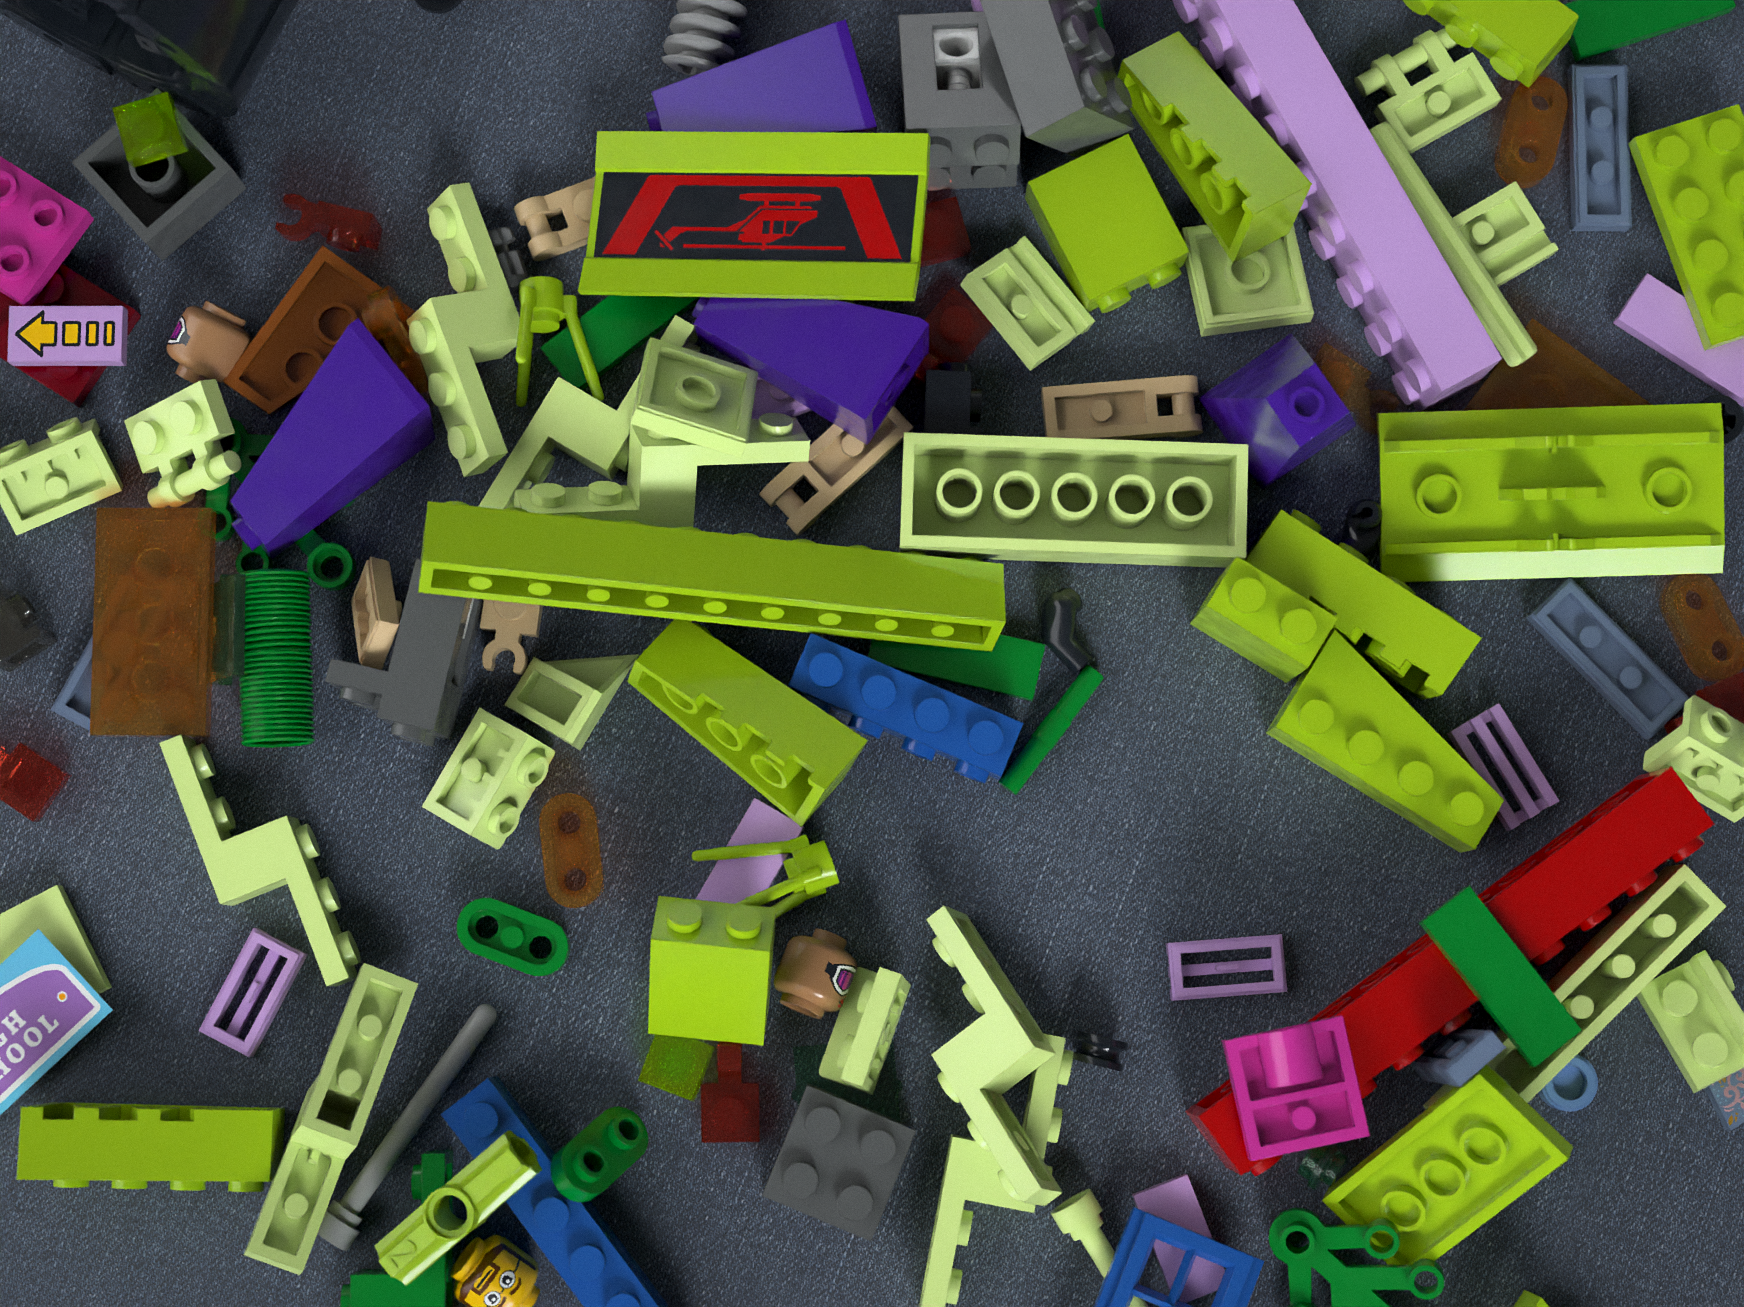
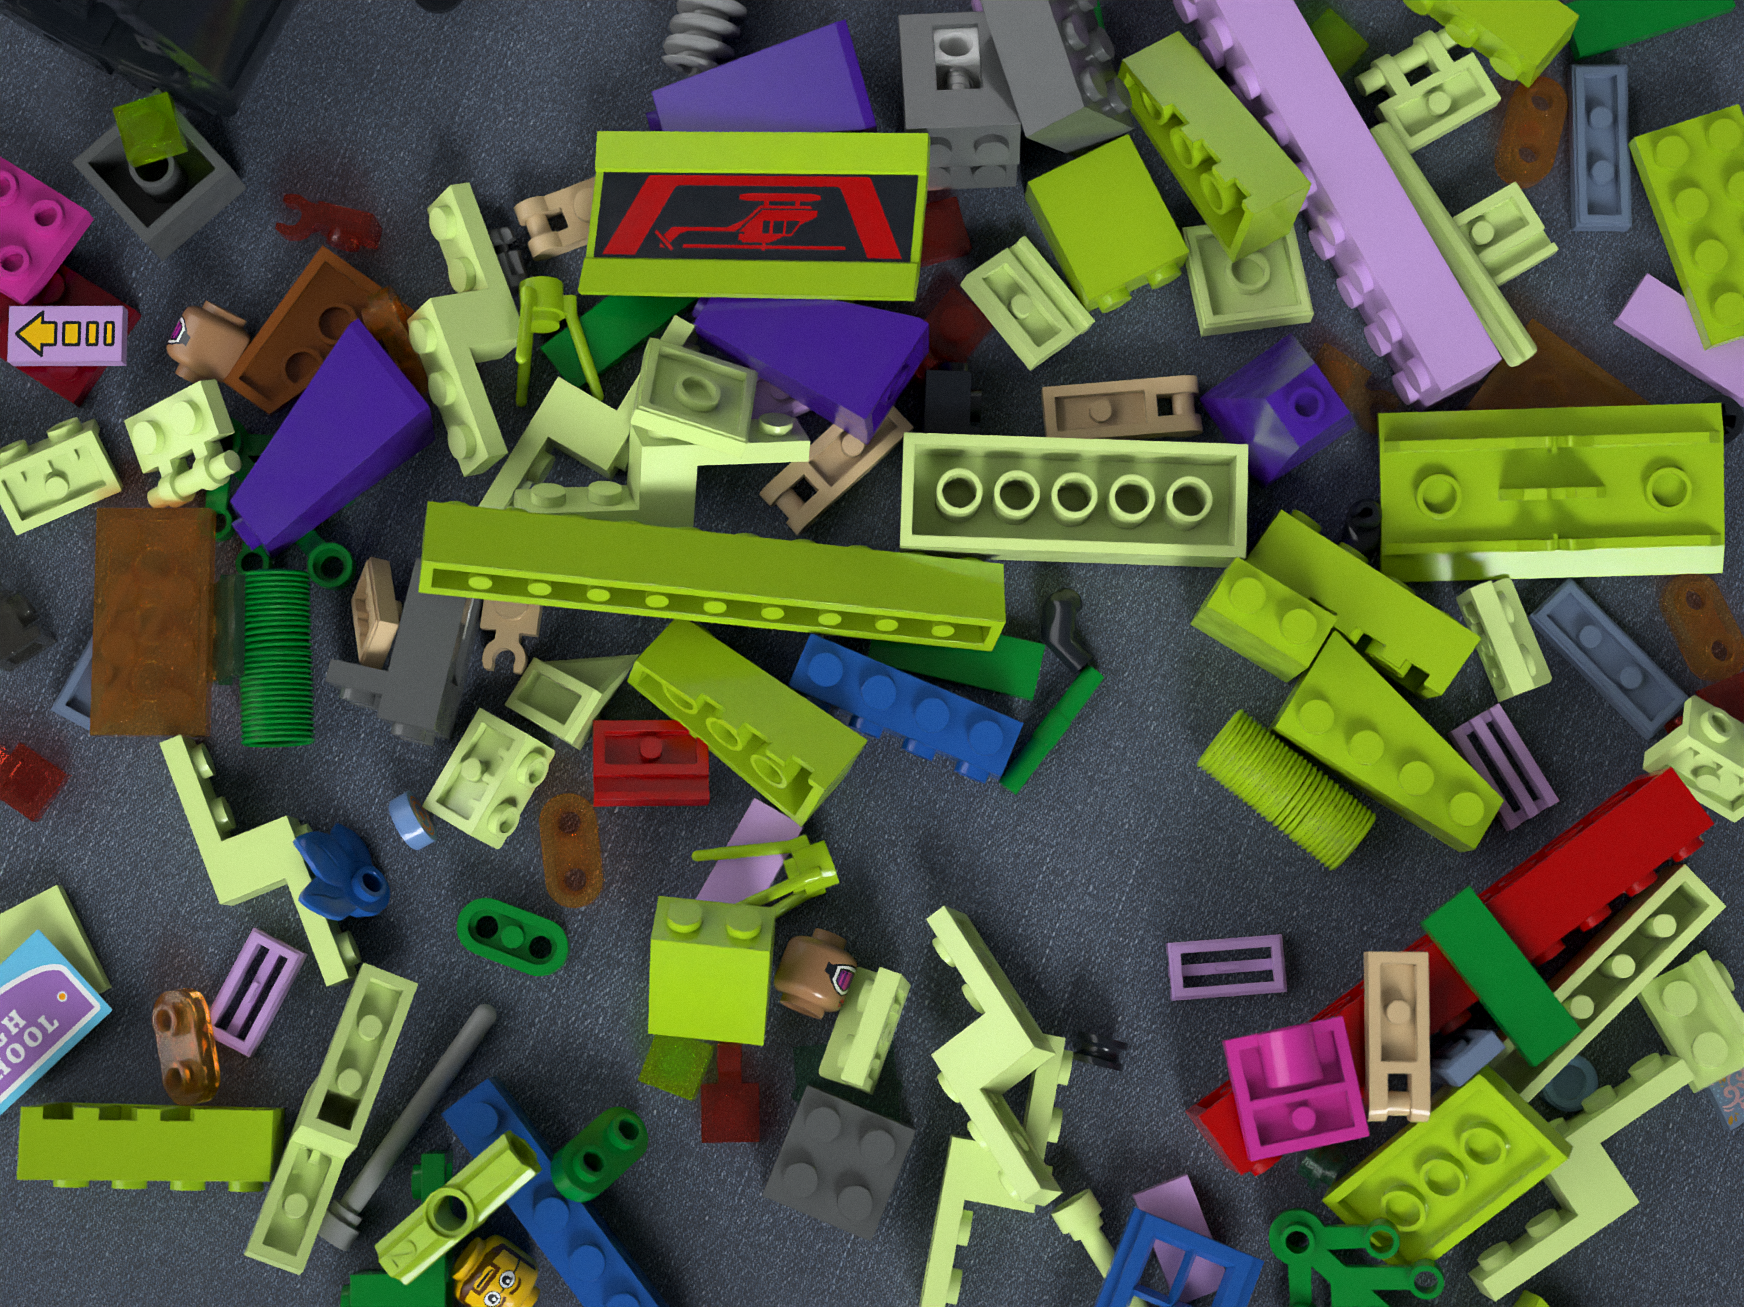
(186, 1046): none -> clear orange plate
(344, 875): none -> blue plate
(412, 821): none -> medium blue tile
(648, 764): none -> red plate
(1269, 778): none -> lime piece
(1338, 41): none -> clear neon green plate
(1396, 1034): none -> tan plate
(1507, 641): none -> yellowish green bracket
(1586, 1183): none -> yellowish green bracket

